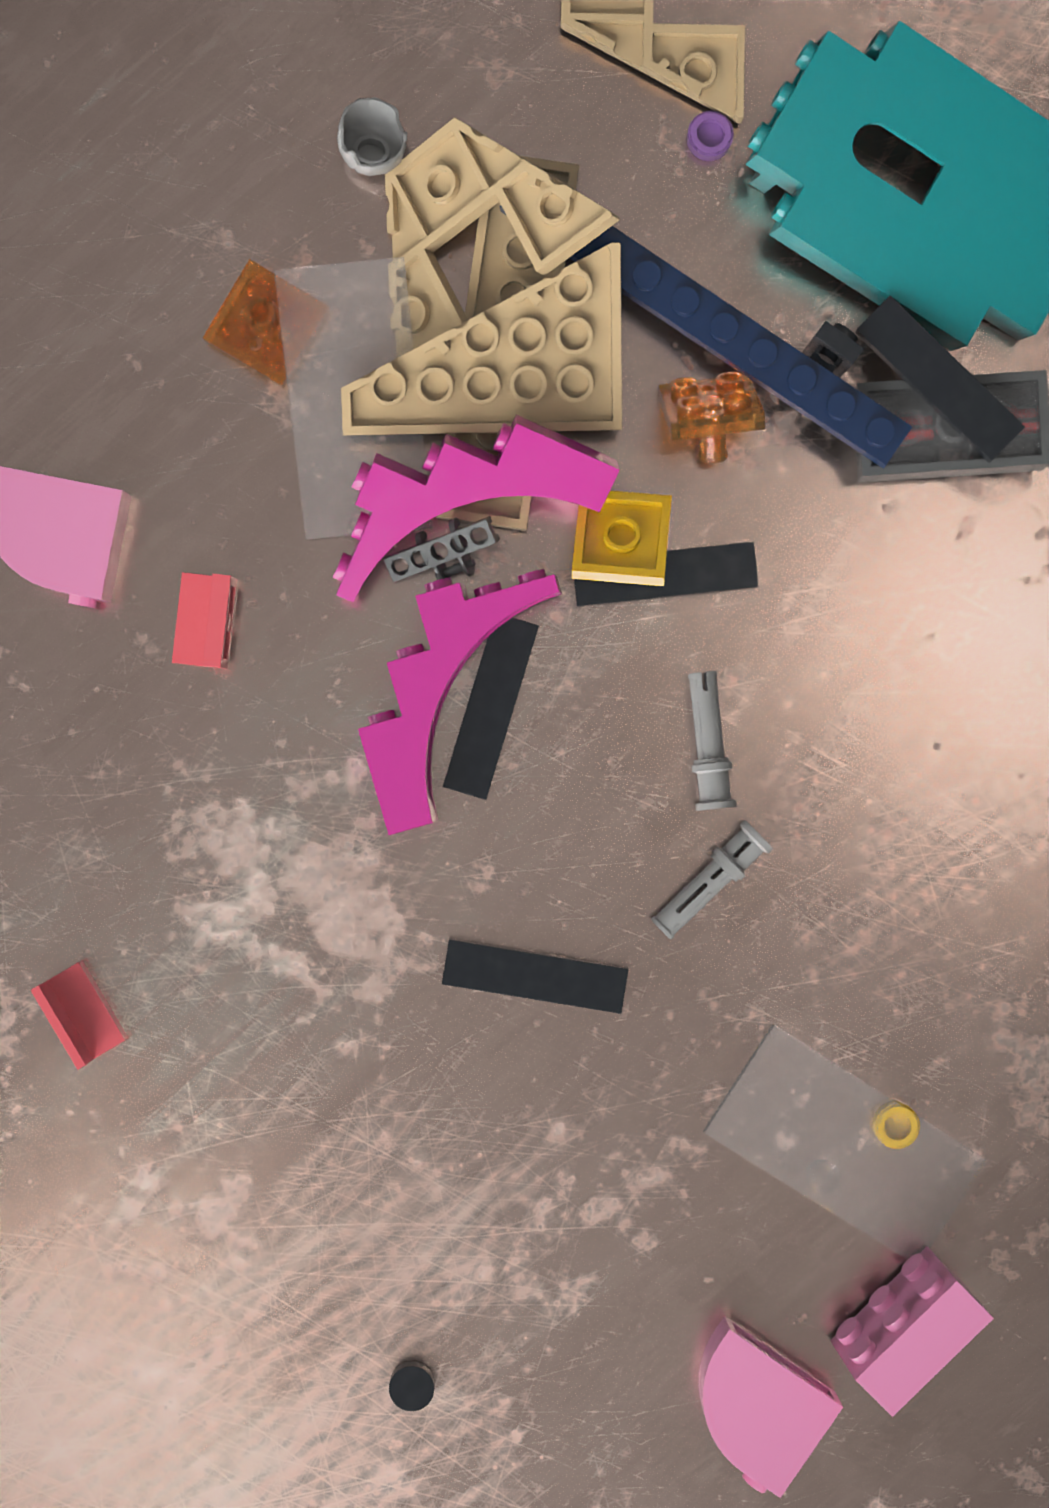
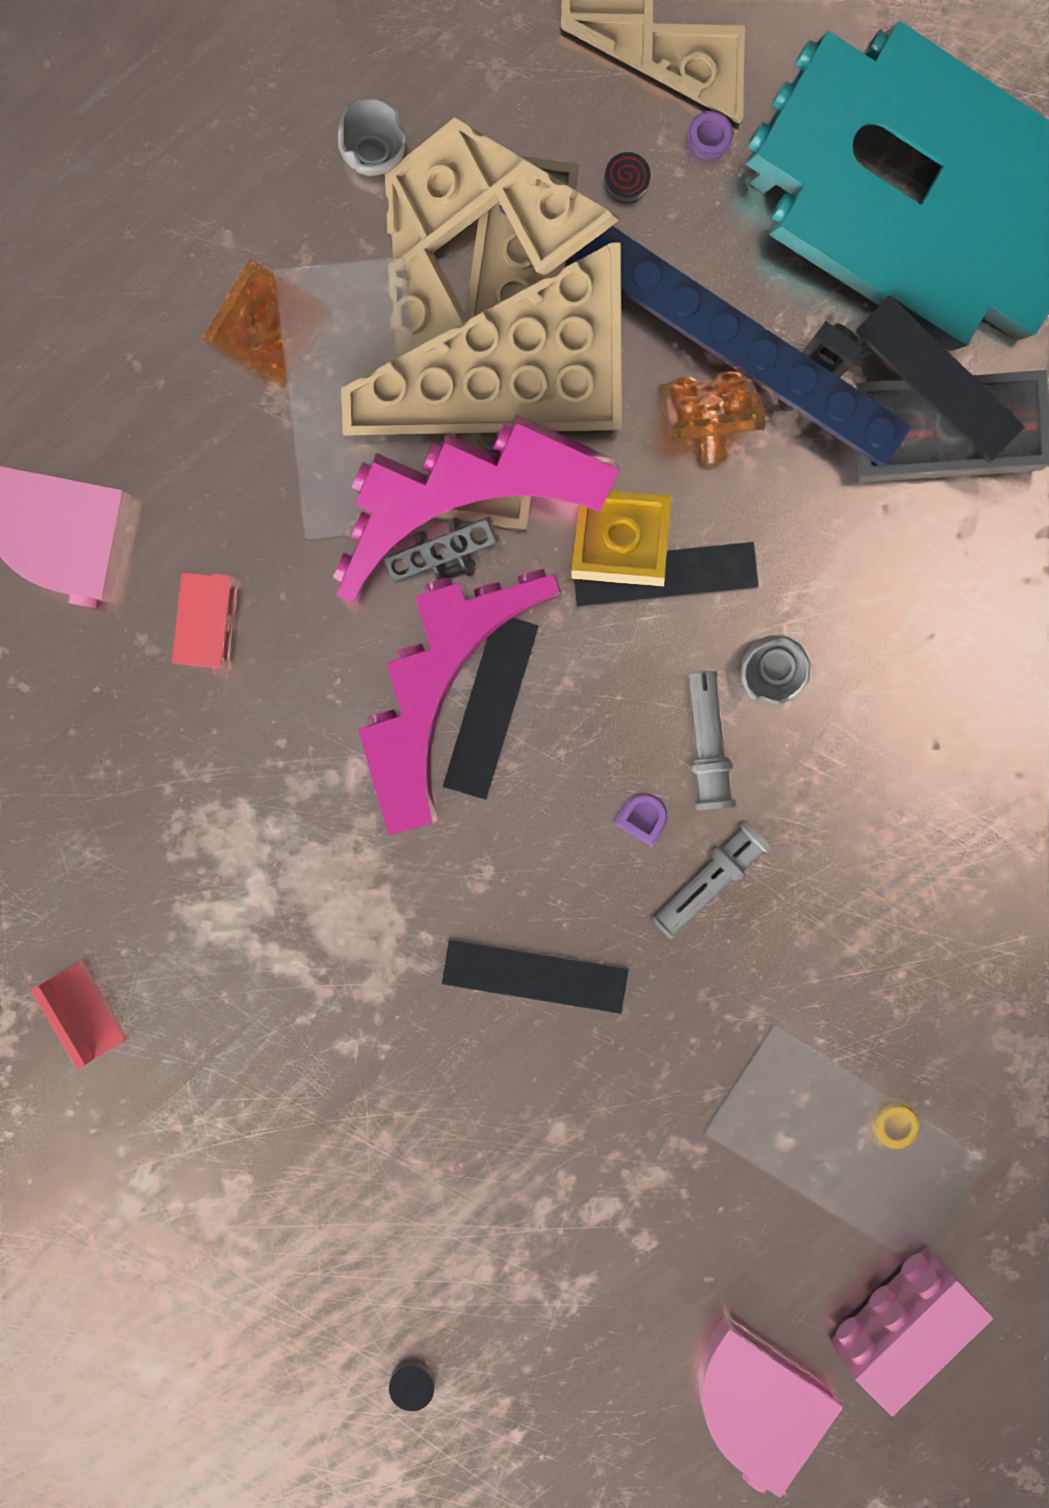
(627, 177): none -> black tile
(643, 817): none -> medium lavender tile
(775, 669): none -> light grey hair

